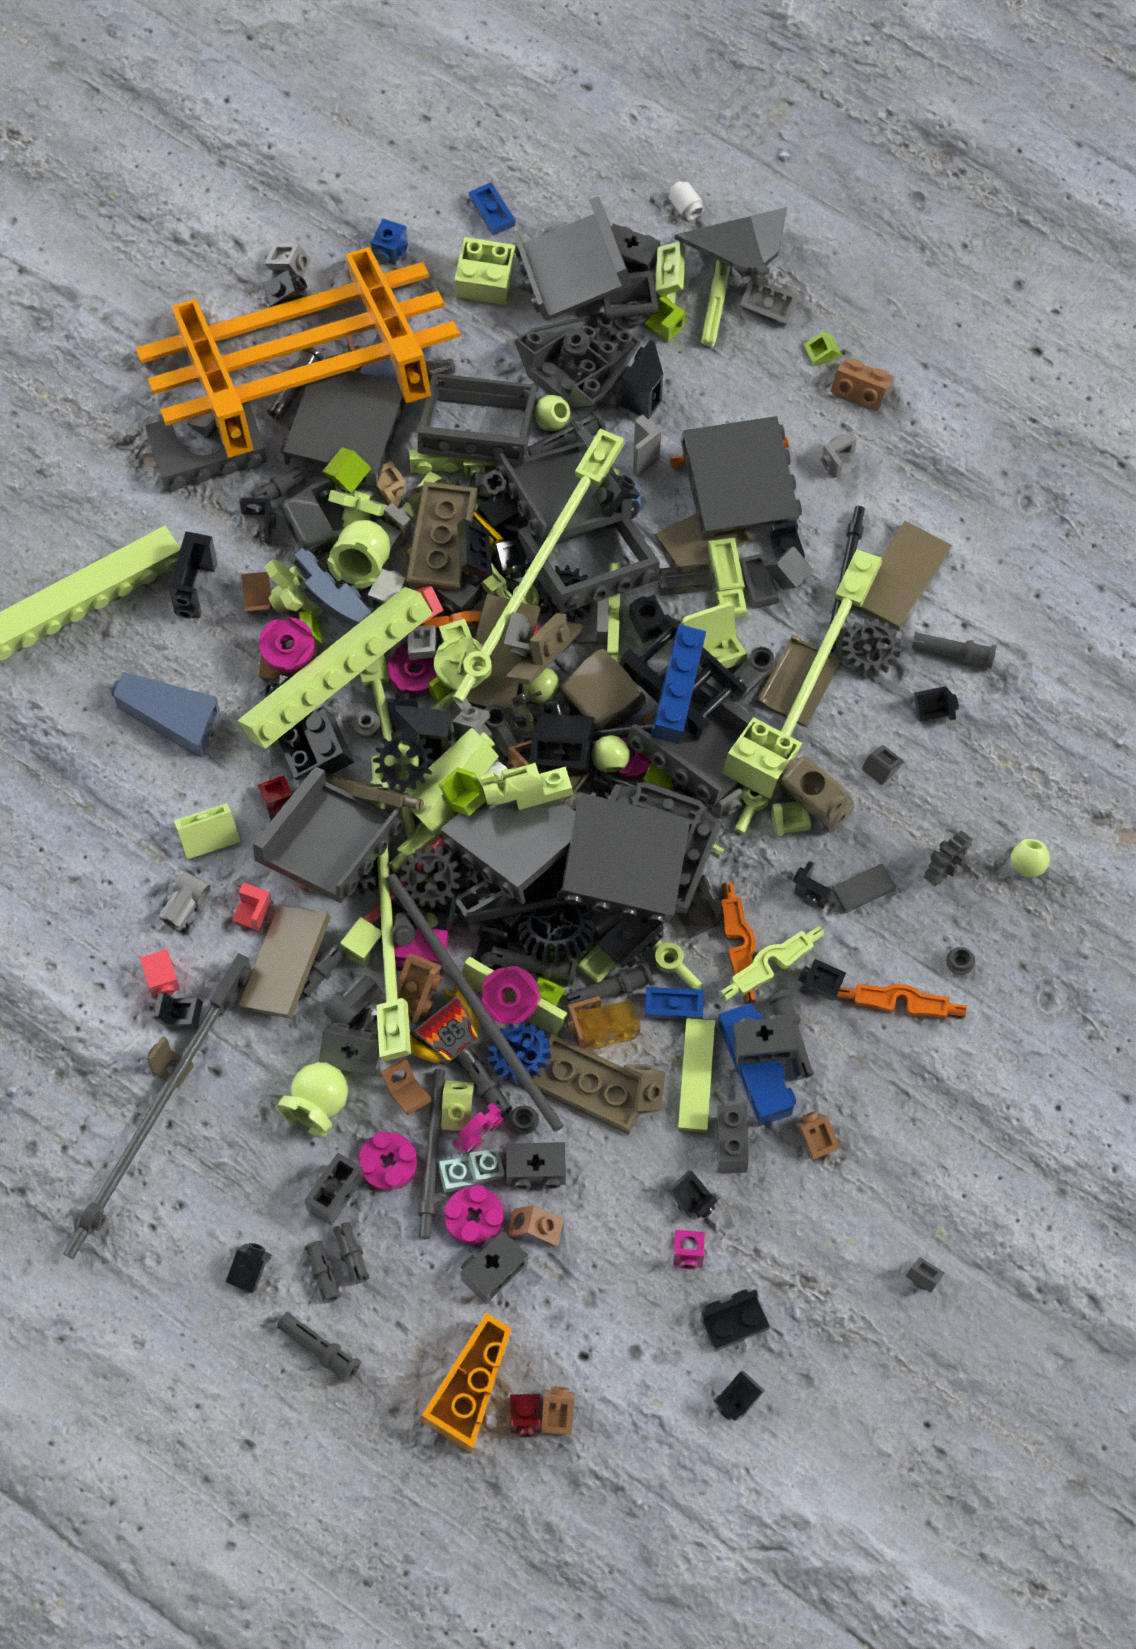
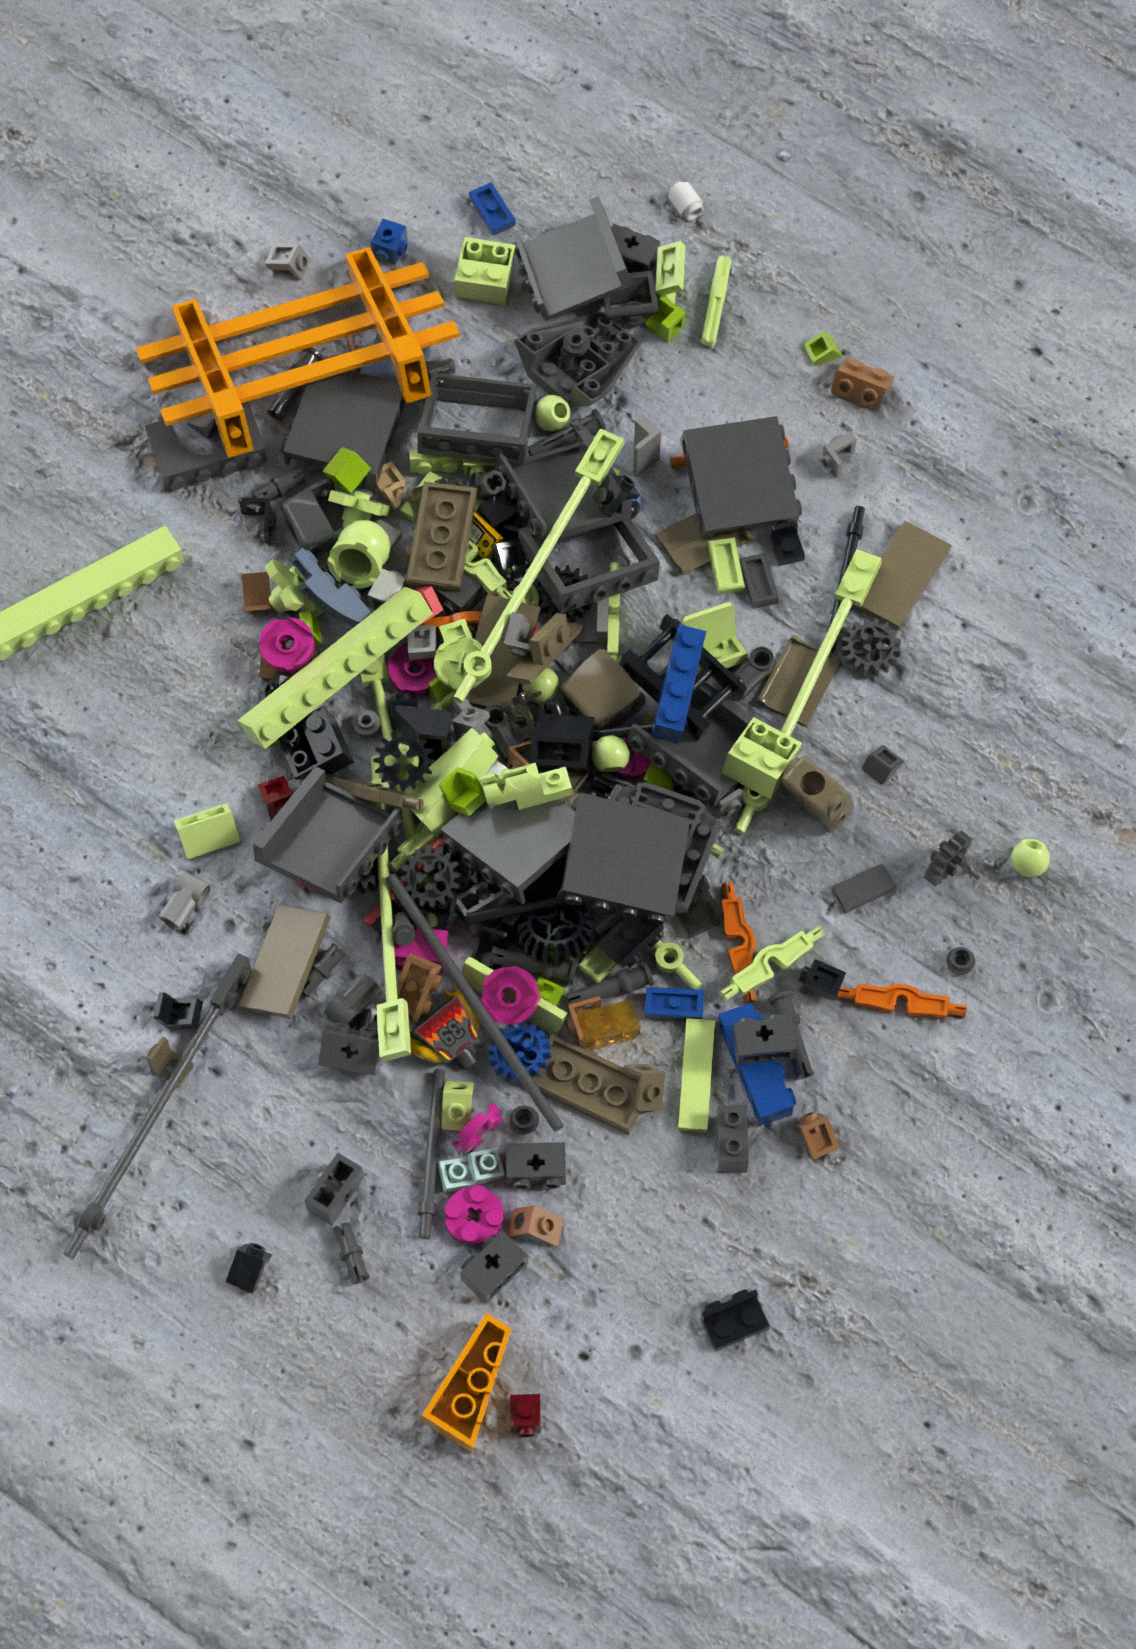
(159, 973): coral brick -> none
(168, 709): sand blue slope -> none
(195, 554): black panel -> none
(252, 907): coral panel -> none
(285, 288): black bracket -> none
(316, 1095): yellowish green tile -> none
(322, 1271): dark grey pin -> none
(328, 1353): dark grey pin -> none
(360, 942): yellowish green panel -> none
(385, 1145): dark pink plate -> none
(400, 520): light grey bracket -> none
(407, 1091): medium nougat bracket -> none
(474, 551): black bracket -> none
(488, 1087): dark grey pin -> none
(558, 1411): medium nougat bracket -> none
(643, 382): black slope -> none
(646, 628): black brick -> none
(685, 579): clear smoke bracket -> none
(686, 1257): dark pink bracket -> none
(693, 1196): black bracket -> none
(735, 597): yellowish green tile -> none
(738, 1397): black bracket -> none
(742, 243): dark grey panel -> none
(771, 300): light grey bracket -> none
(789, 569): panel -> none
(789, 818): yellowish green tile -> none
(810, 890): black bracket -> none
(925, 1275): dark grey plate -> none
(936, 704): black bracket -> none
(967, 651): dark grey pin -> none

